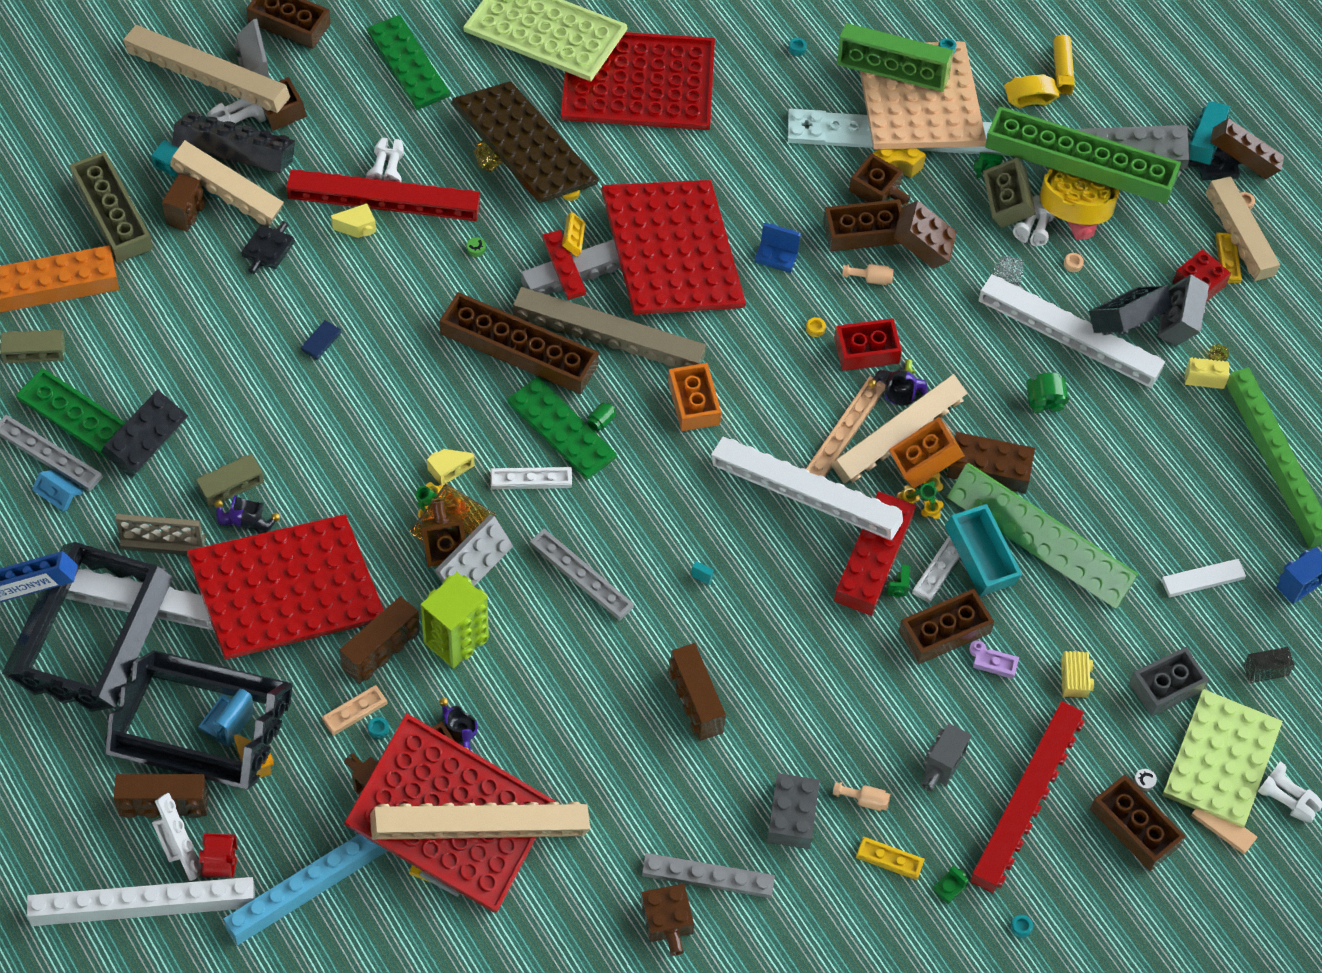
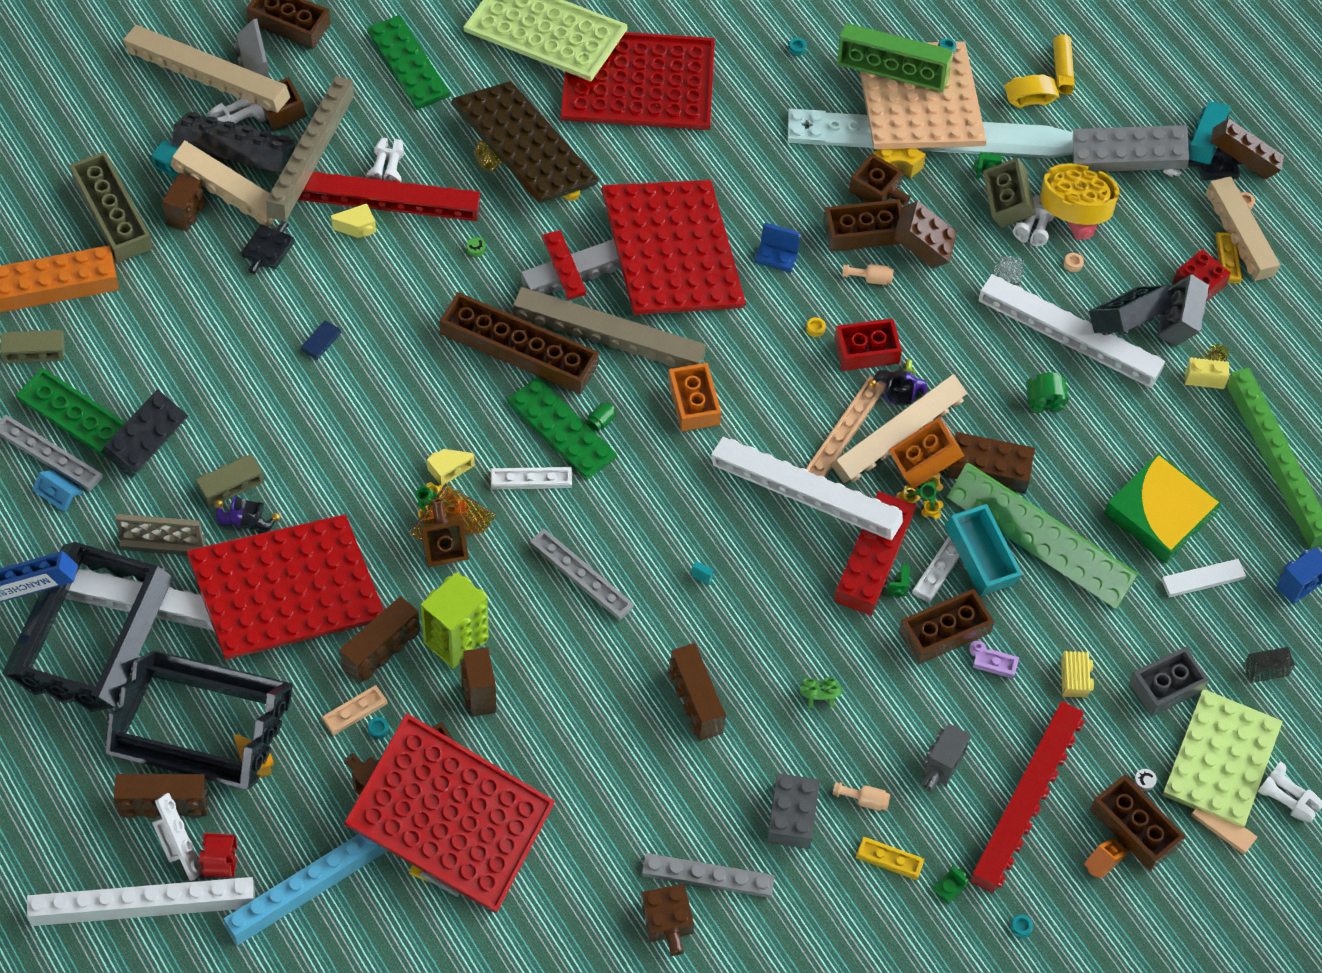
(228, 717): dark azure piece -> none
(310, 149): none -> dark tan brick
(459, 723): black piece -> none
(477, 552): light grey plate -> none
(478, 681): none -> reddish brown brick
(479, 821): tan brick -> none
(573, 234): yellow tile -> none
(820, 690): none -> bright green plate
(1083, 155): bright green brick -> none
(1105, 858): none -> orange slope
(1162, 508): none -> tile

